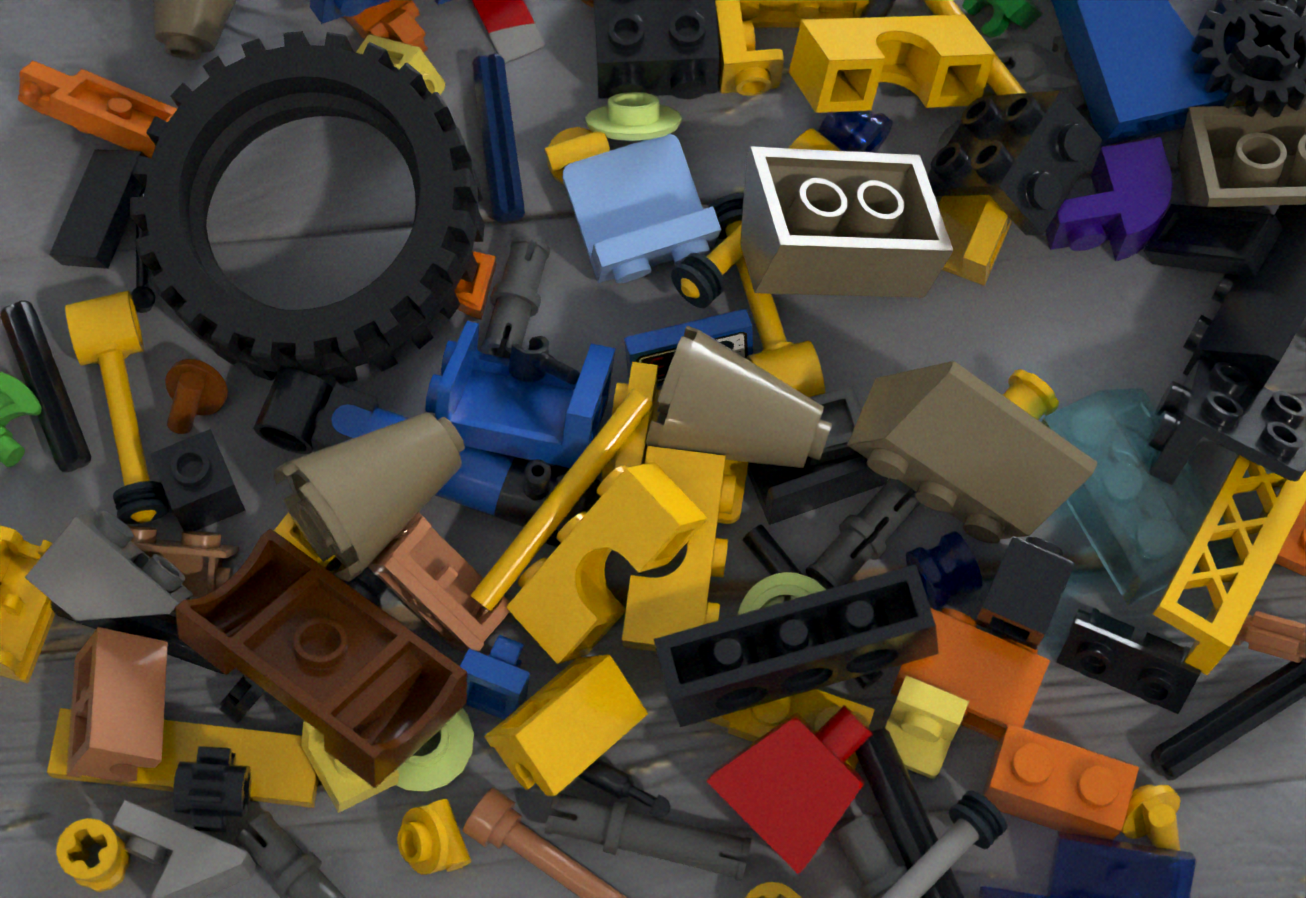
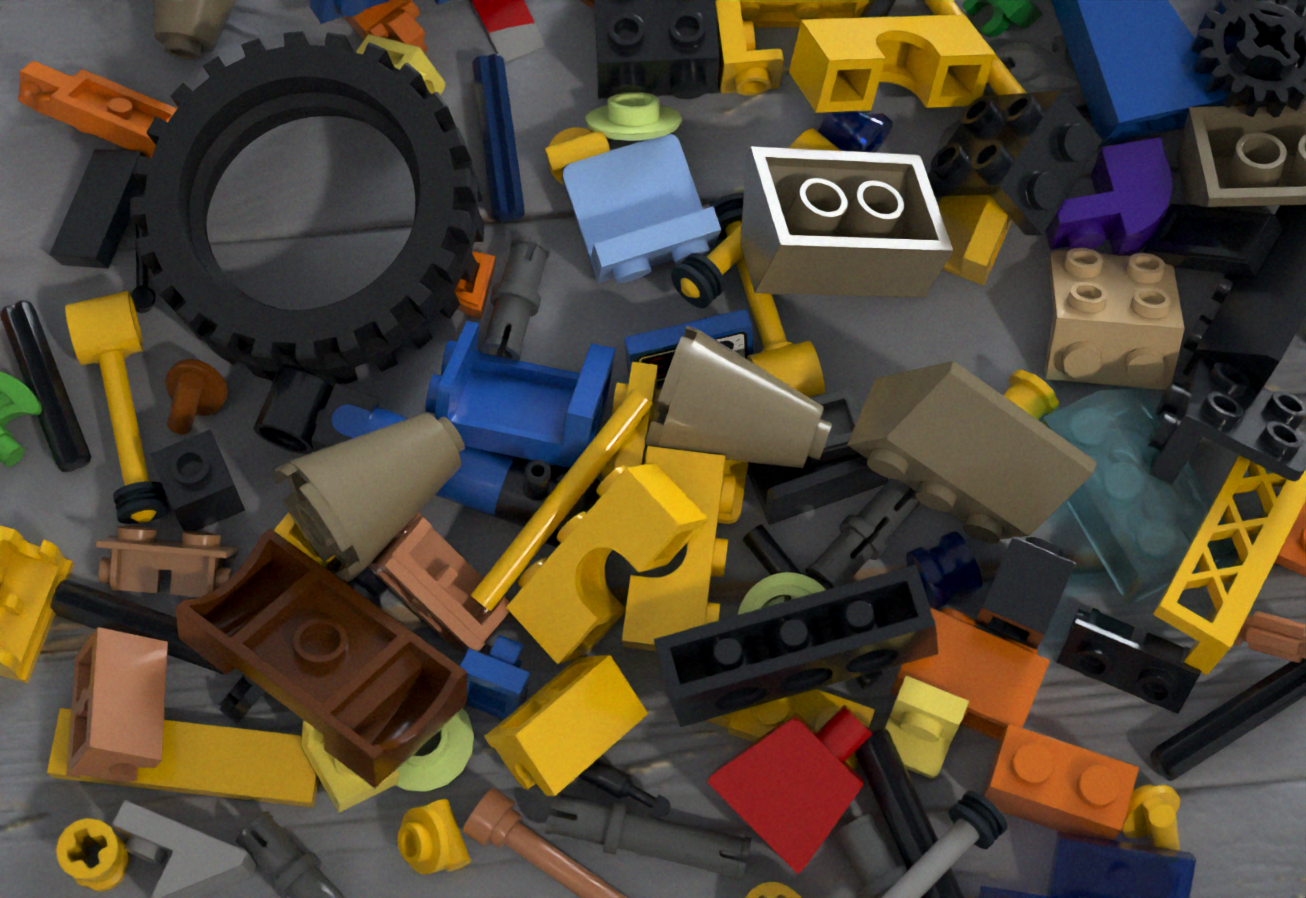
(102, 575): dark grey slope -> none
(212, 789): black gear -> none
(534, 363): black hand -> none
(1113, 319): none -> tan bracket

